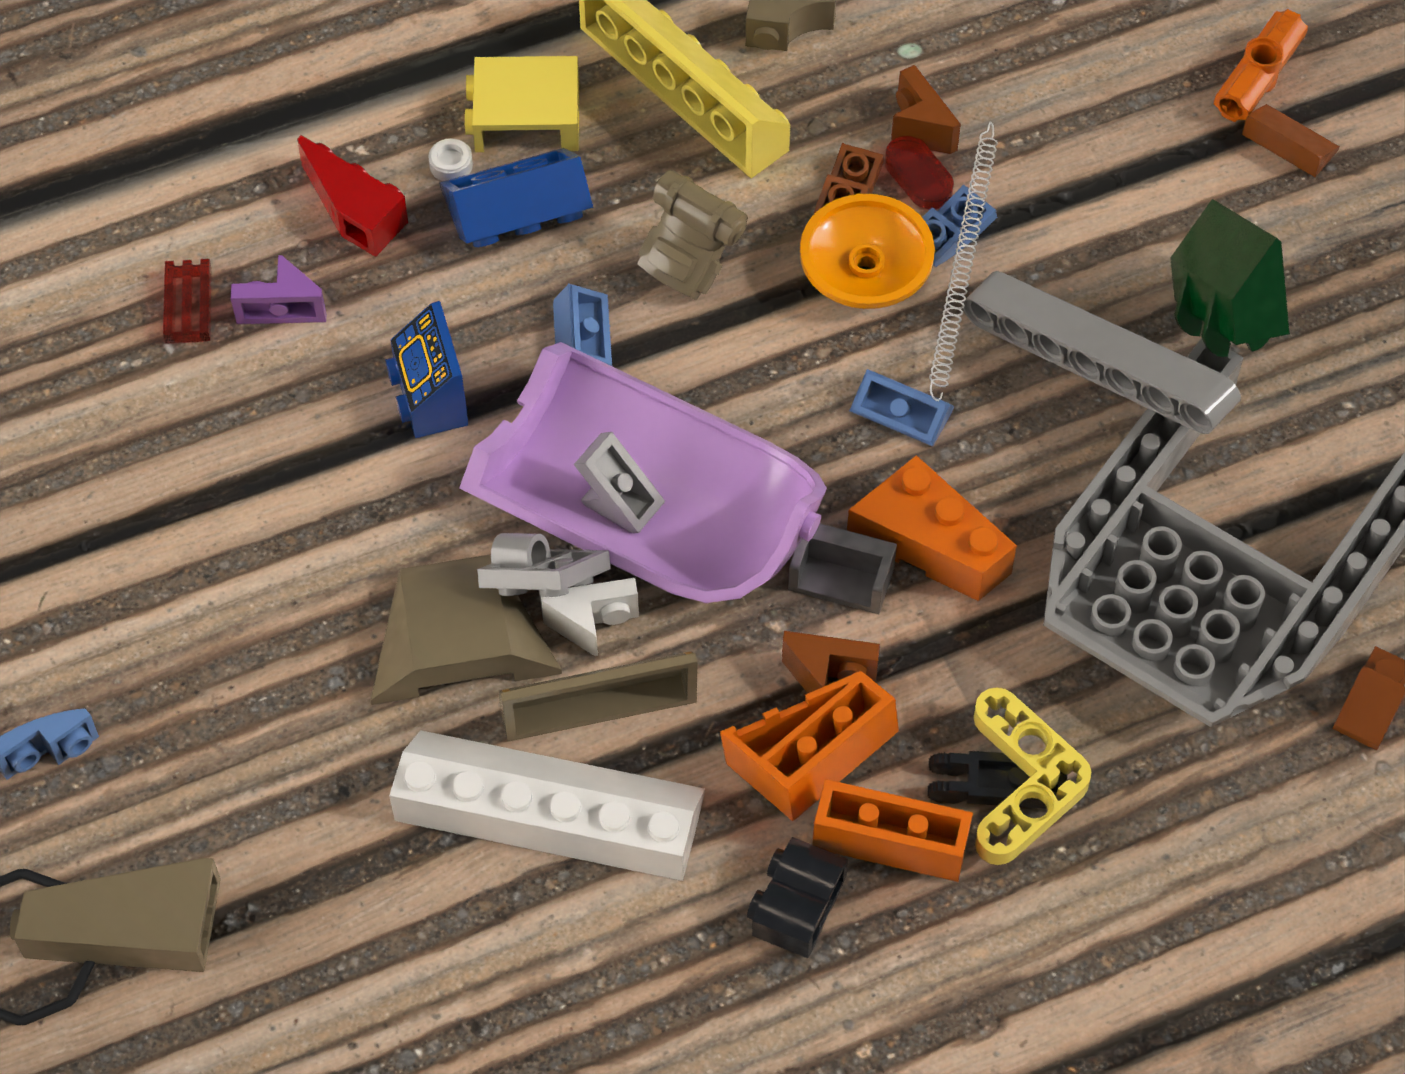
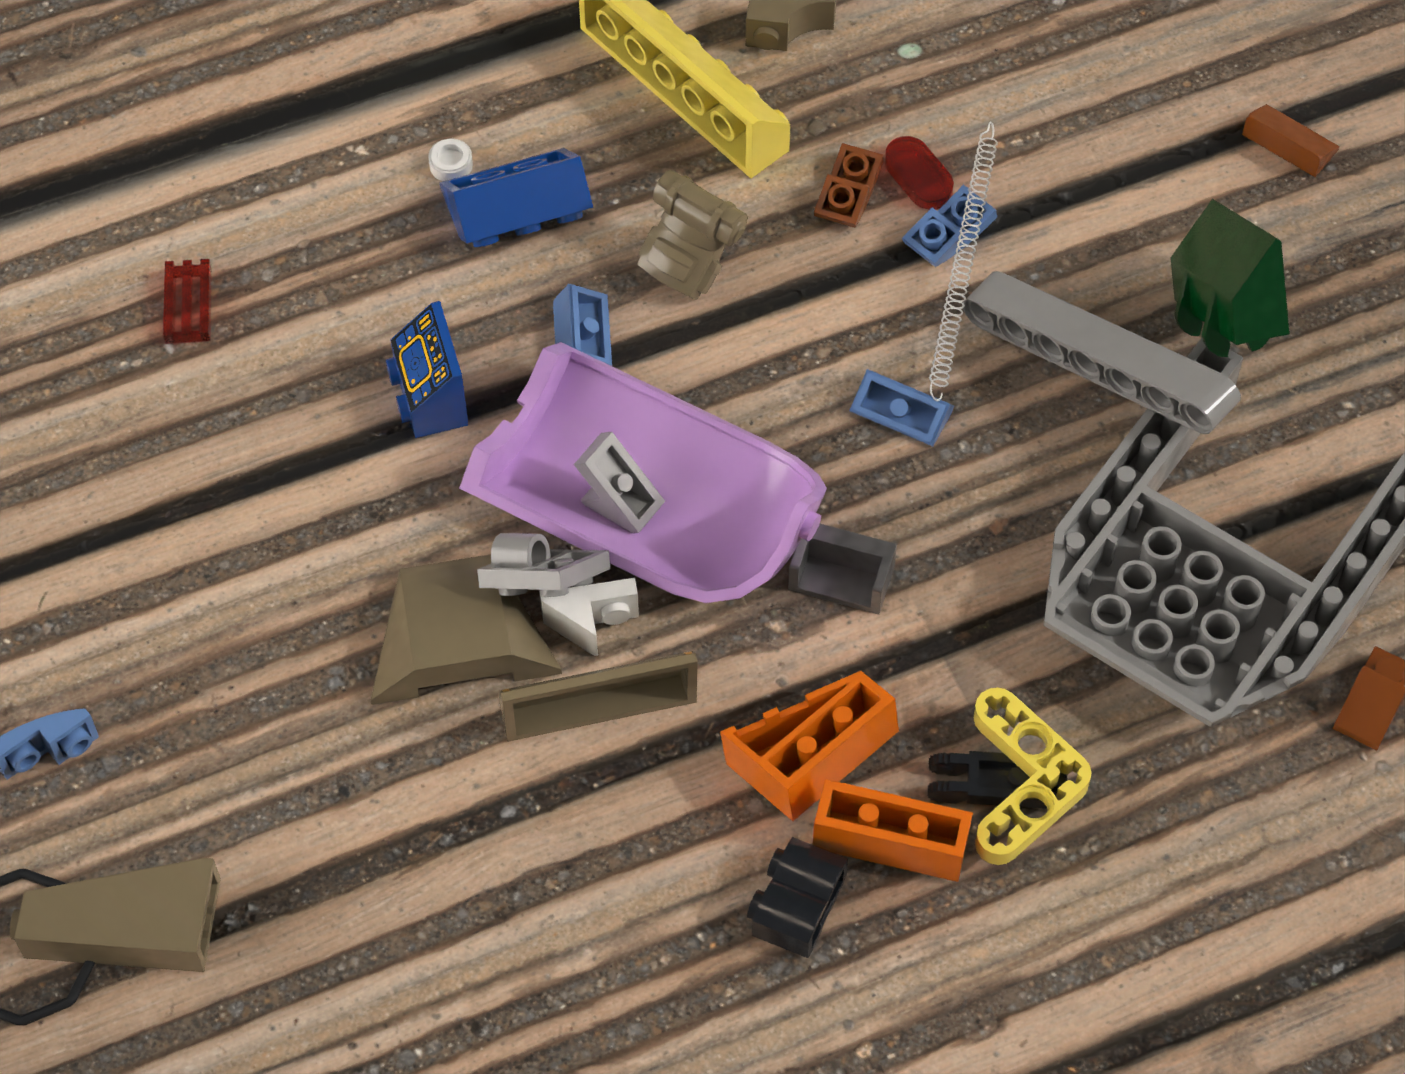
(287, 301): medium lavender slope -> none
(358, 204): red slope -> none
(524, 96): light yellow panel -> none
(547, 804): white slope -> none
(817, 657): dark orange slope -> none
(872, 234): light orange dish -> none
(924, 114): dark orange slope -> none
(935, 530): orange wedge -> none
(1260, 65): orange piece -> none

